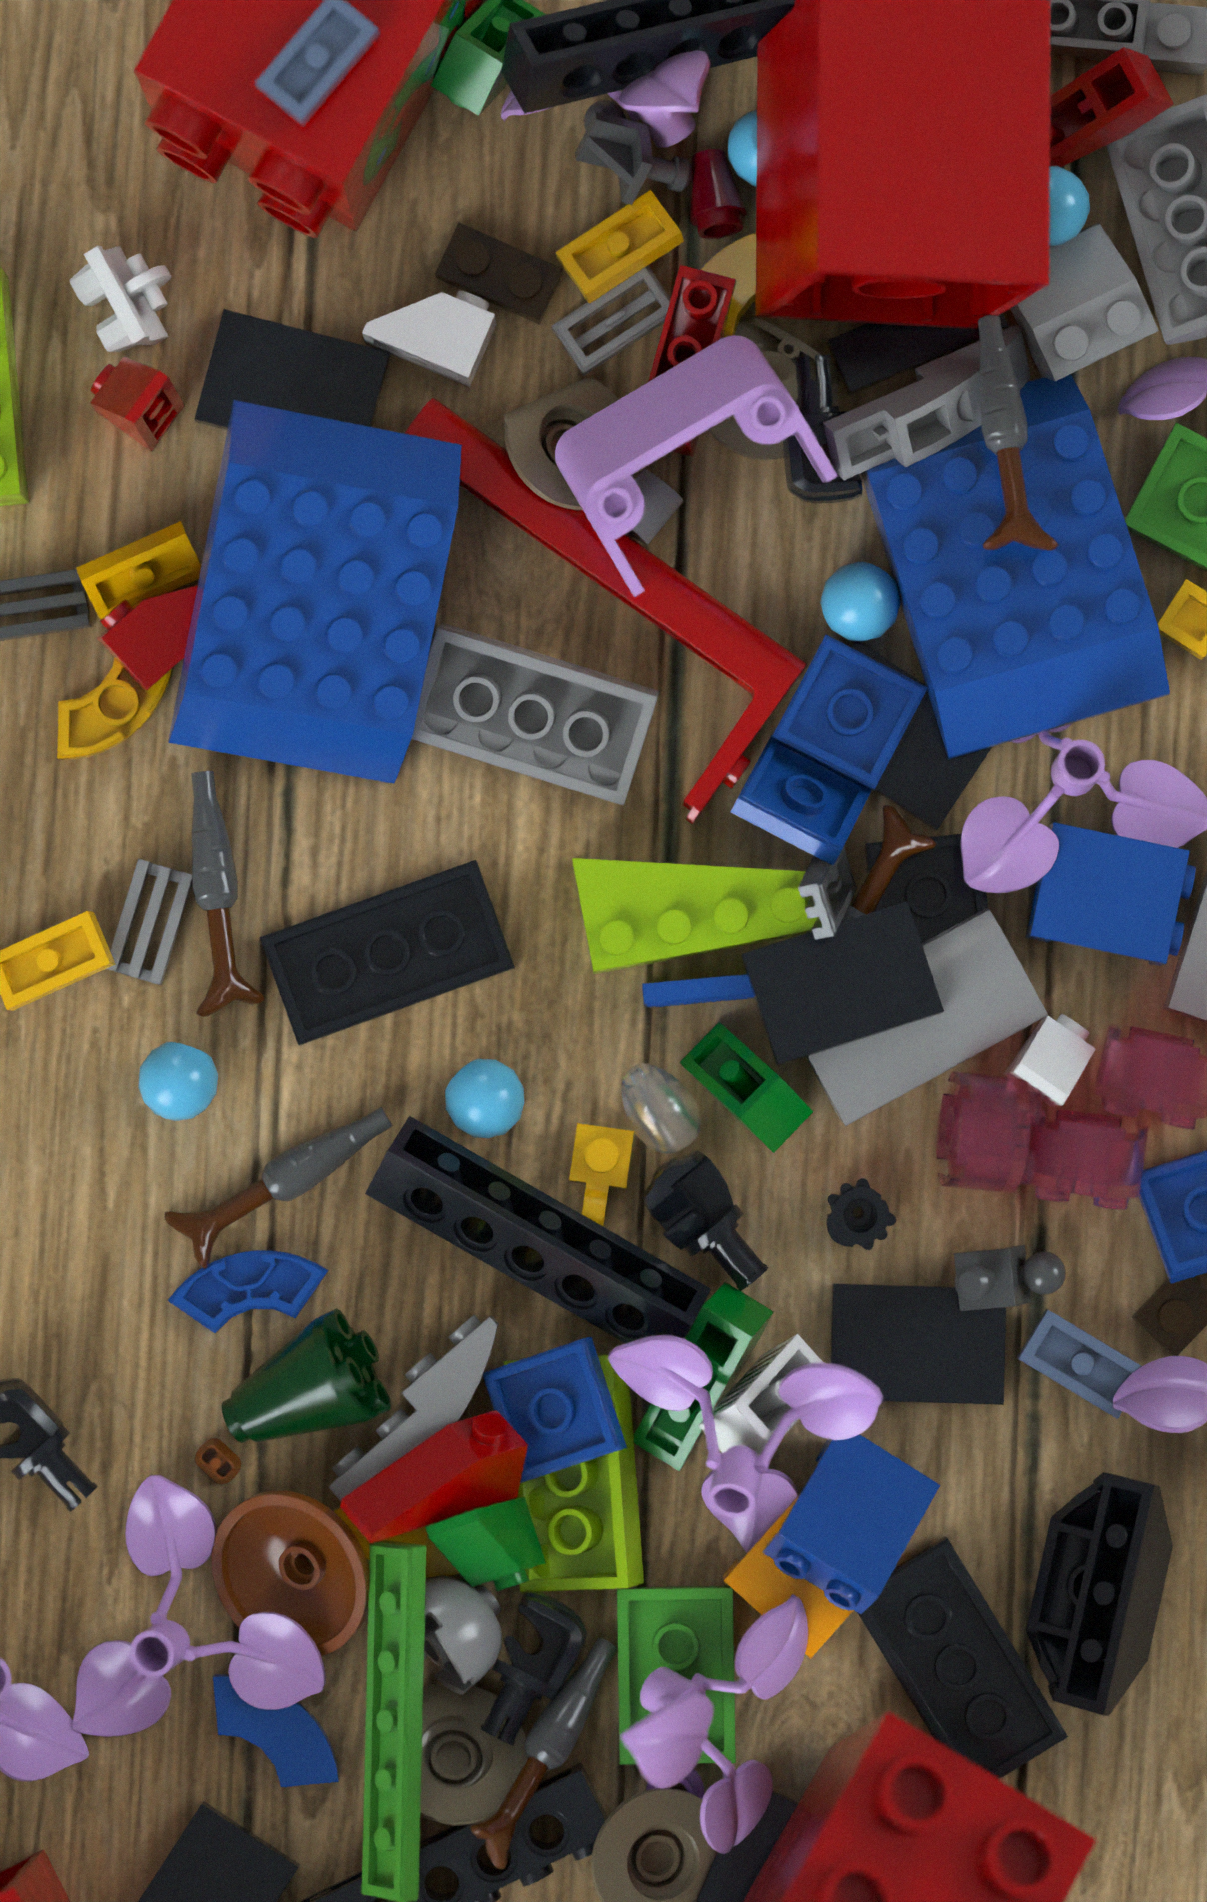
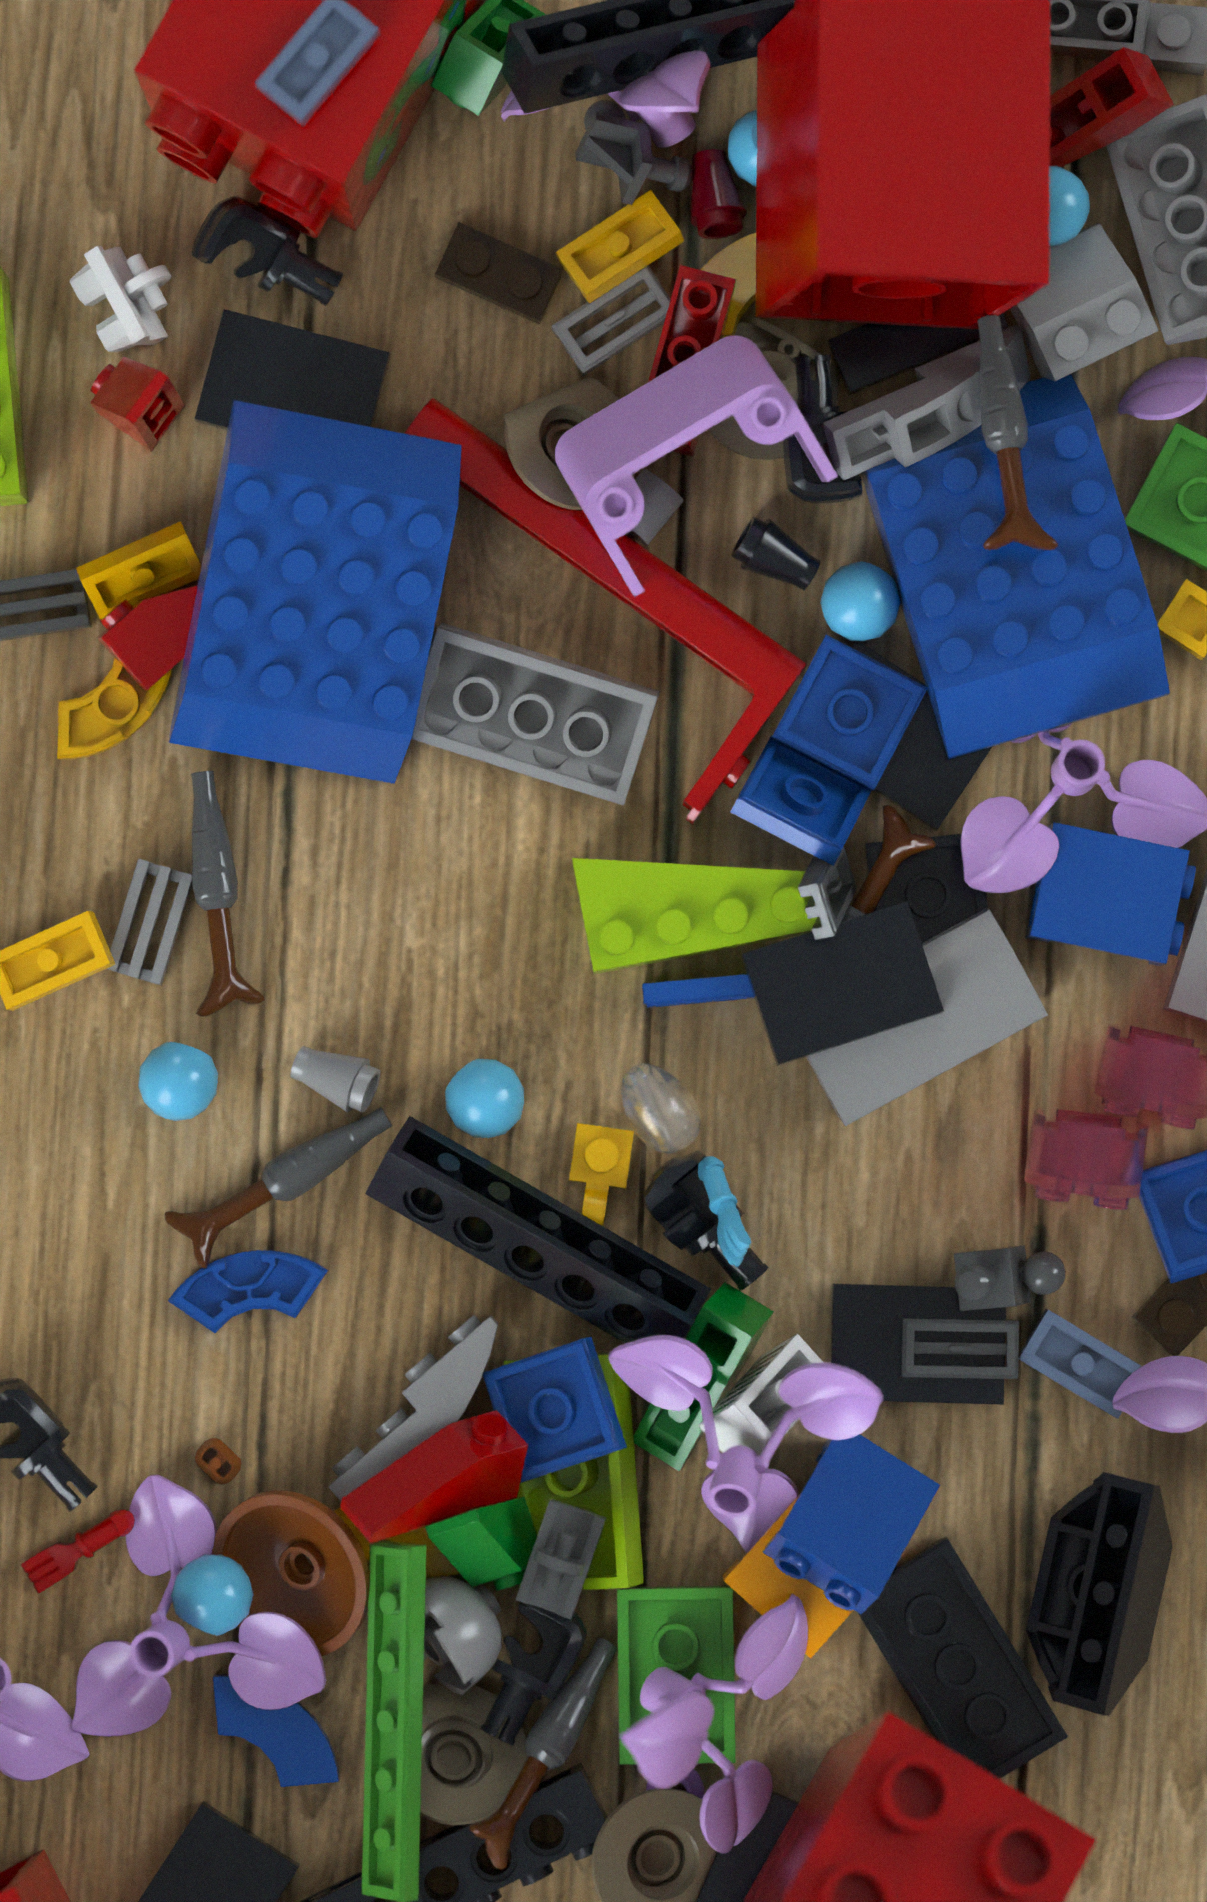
(62, 1558): none -> red piece
(212, 1594): none -> medium azure piece
(272, 246): none -> black piece
(310, 1385): dark green cone -> none
(337, 1077): none -> light grey cone
(387, 952): black tile -> none
(437, 334): white slope -> none
(561, 1558): none -> dark grey hips
(730, 1230): none -> medium azure piece
(746, 1087): green slope -> none
(774, 554): none -> black cone
(862, 1229): black animal -> none
(987, 1132): clear pink brick -> none
(1010, 1348): none -> dark grey tile
(1052, 1058): white slope -> none

